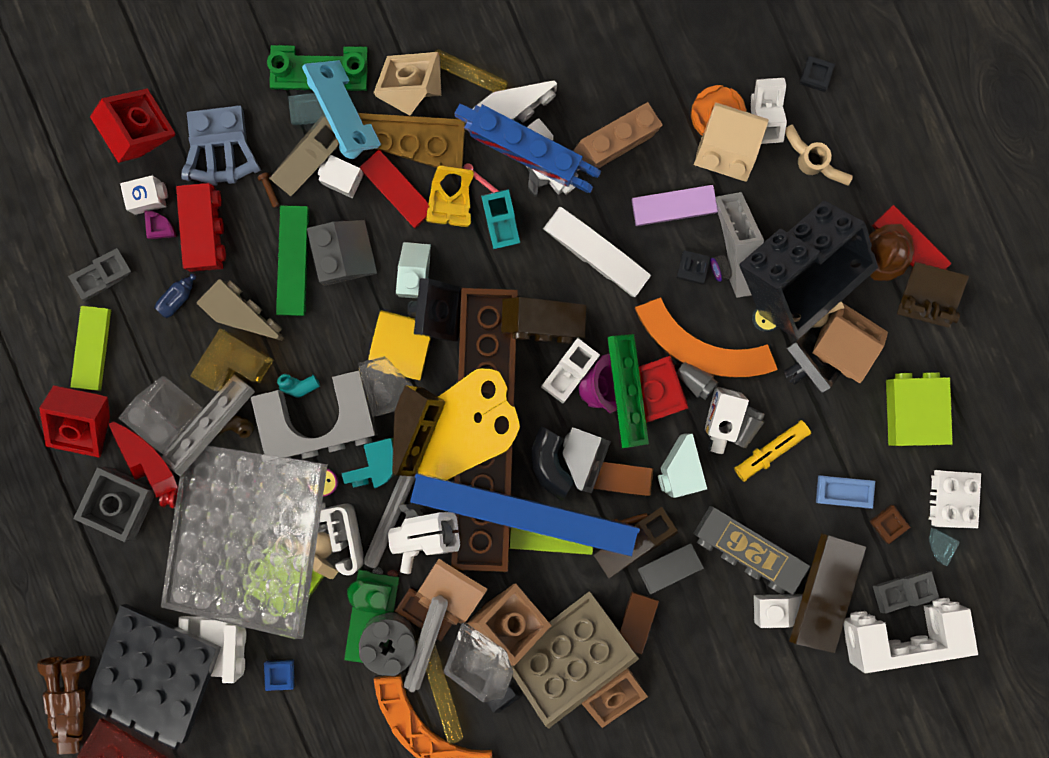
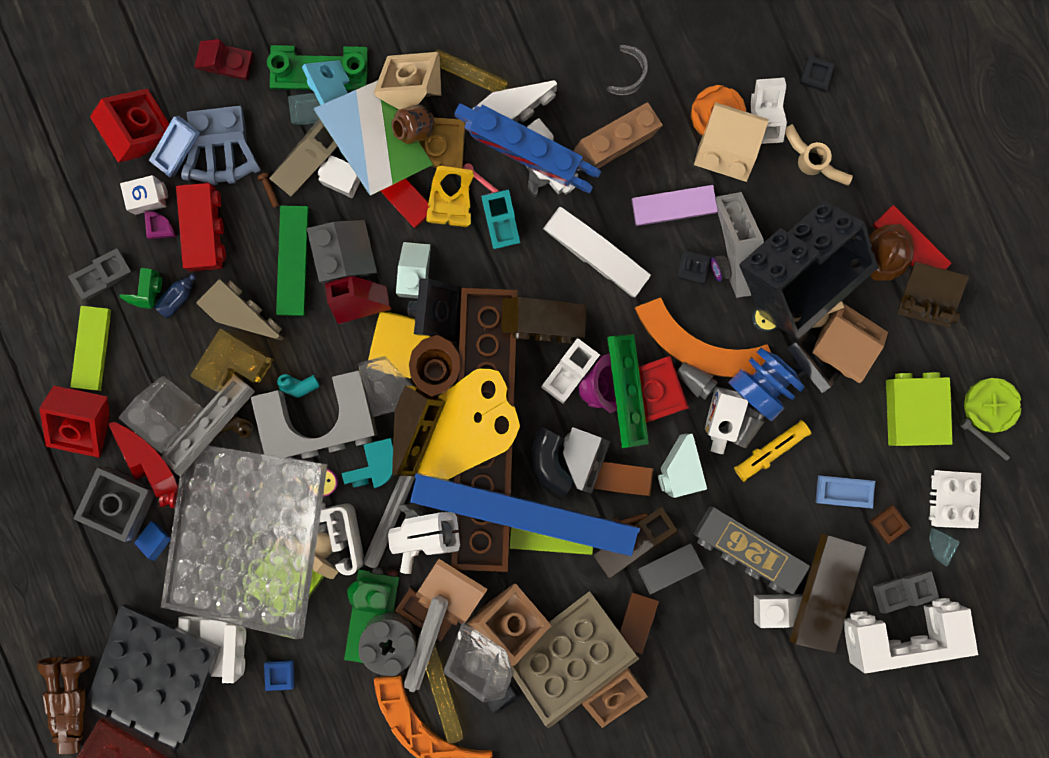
(149, 286): none -> green plate
(152, 541): none -> blue tile
(174, 146): none -> tile
(224, 60): none -> dark red slope
(356, 298): none -> dark red slope
(365, 136): none -> sticker
(413, 124): none -> reddish brown head
(434, 365): none -> reddish brown piece
(643, 61): none -> clear helmet
(766, 384): none -> blue wheel
(966, 424): none -> dark grey piece
(992, 405): none -> lime tile

